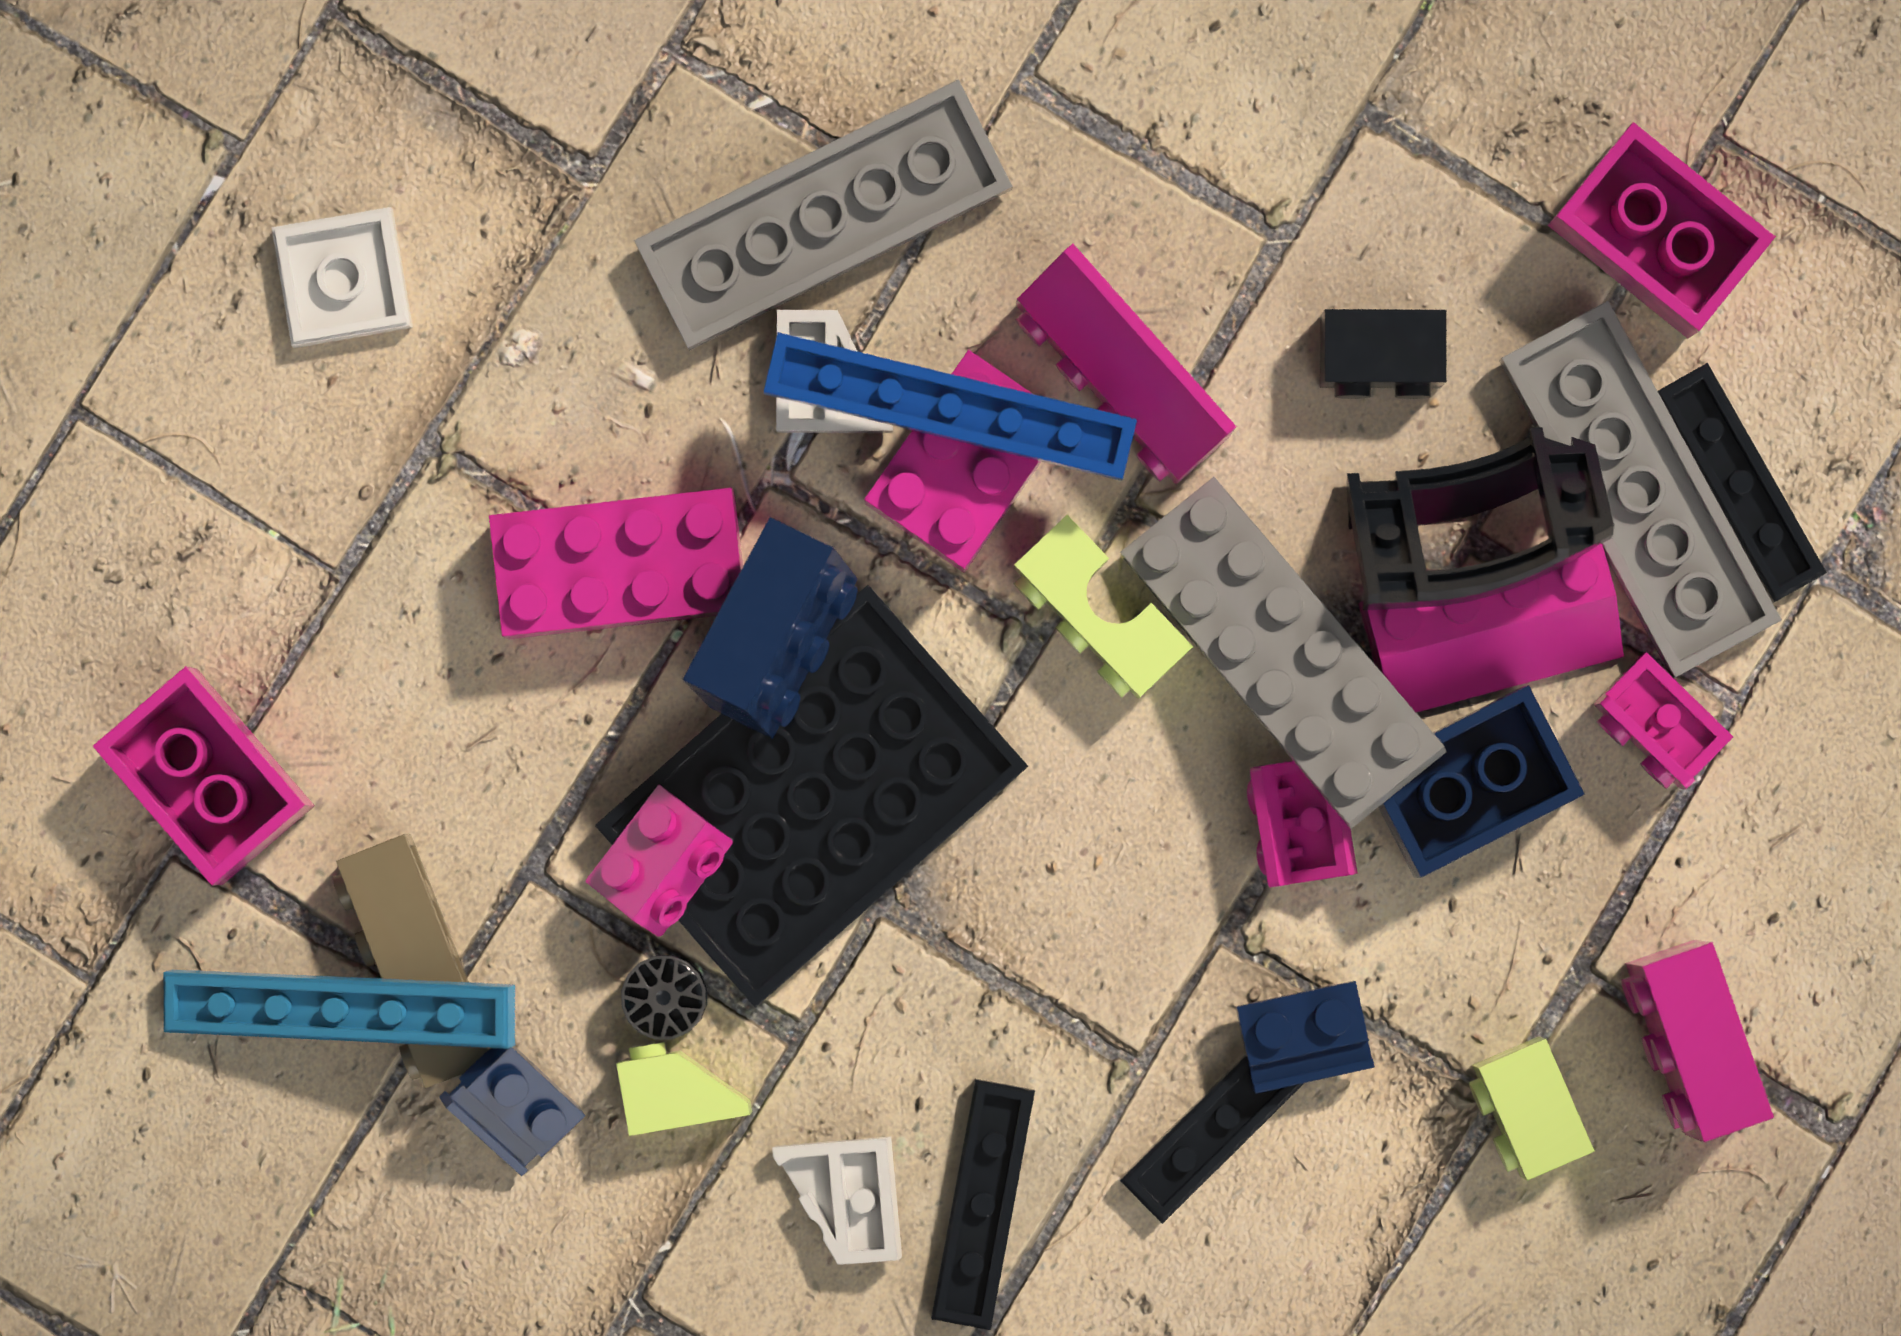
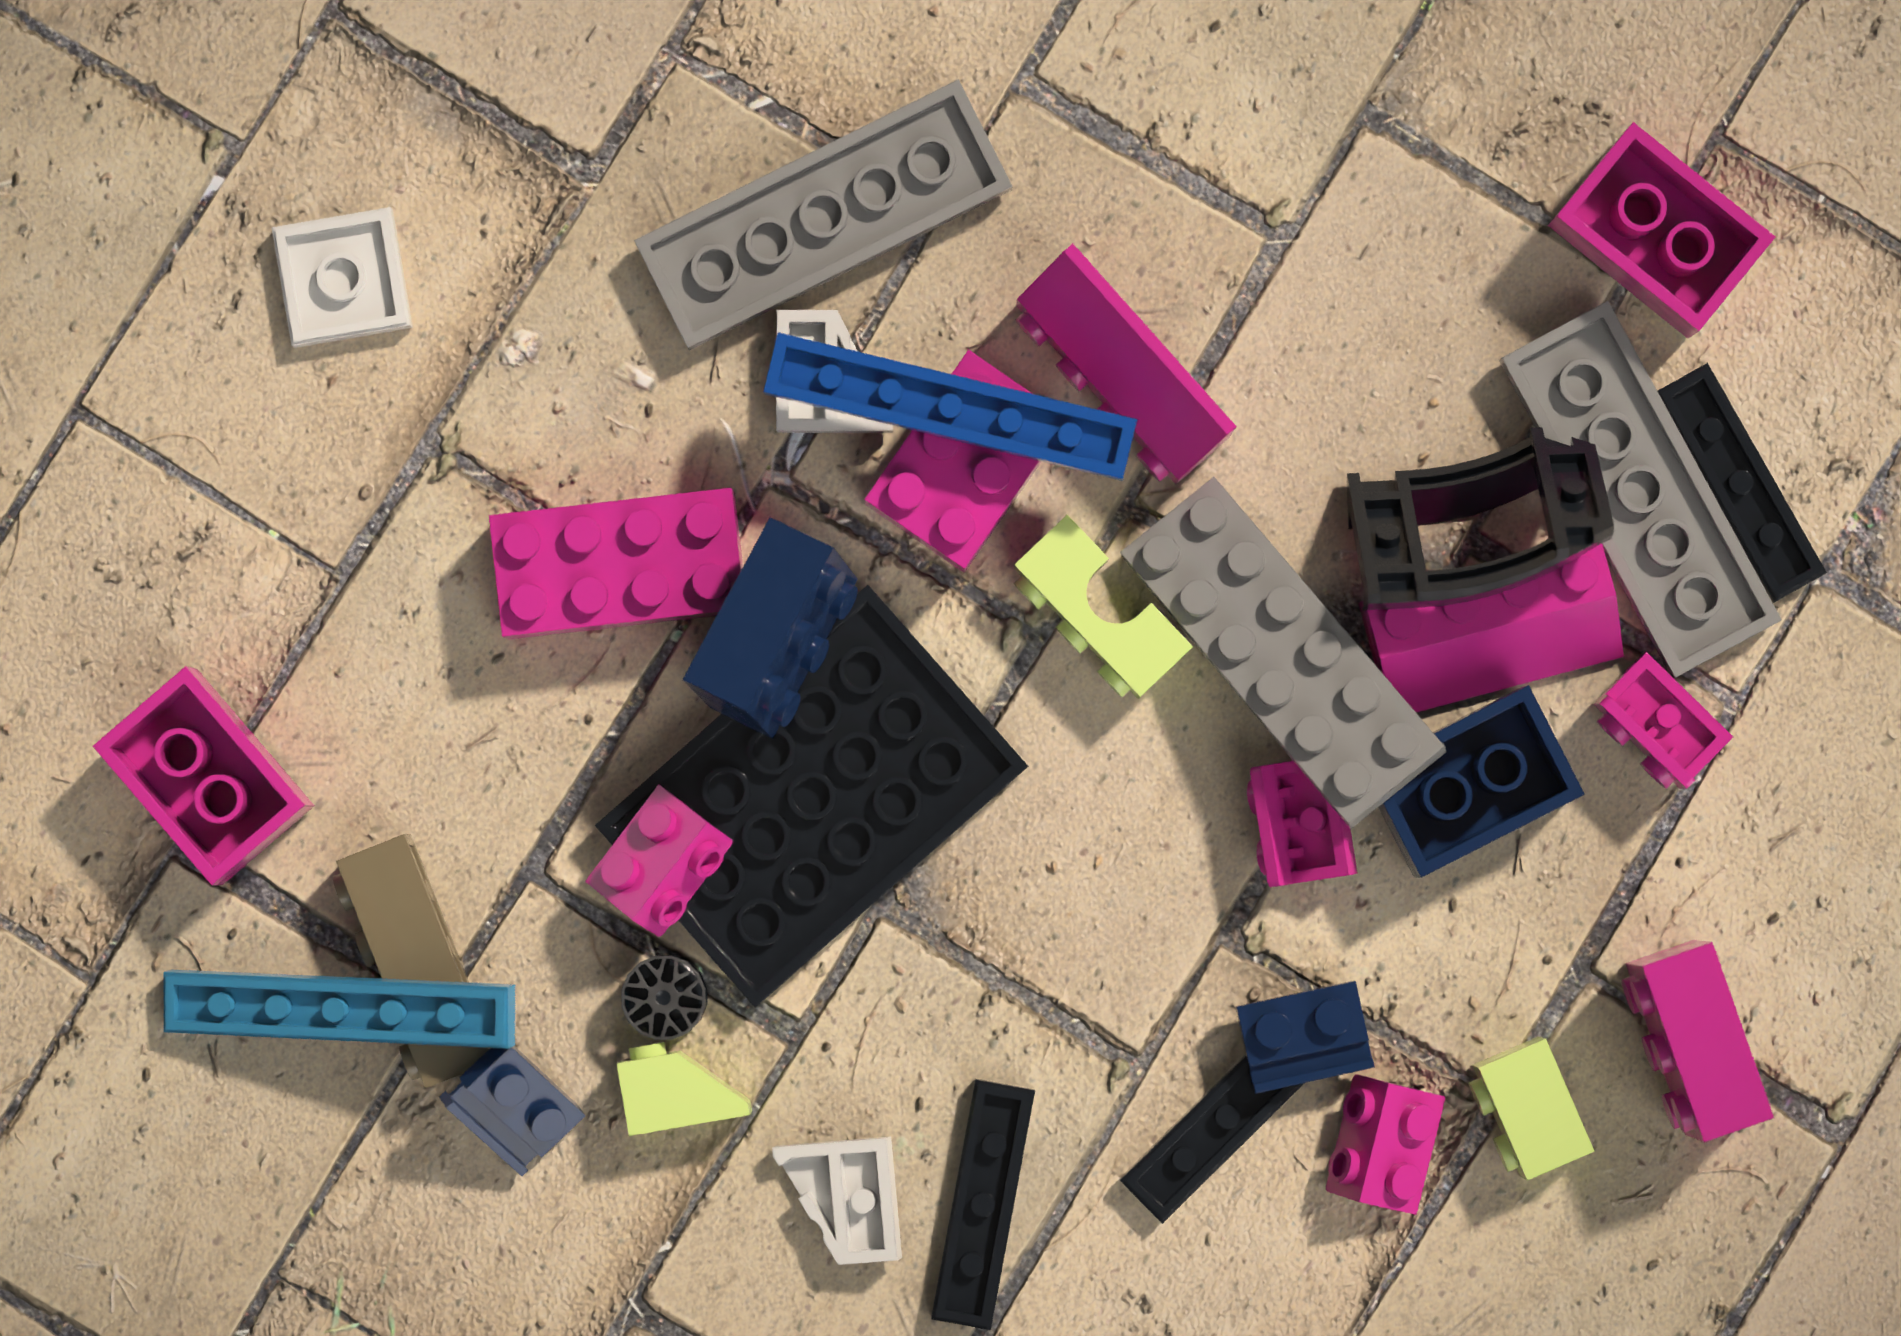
(1383, 351): black brick -> none
(1384, 1144): none -> dark pink bracket

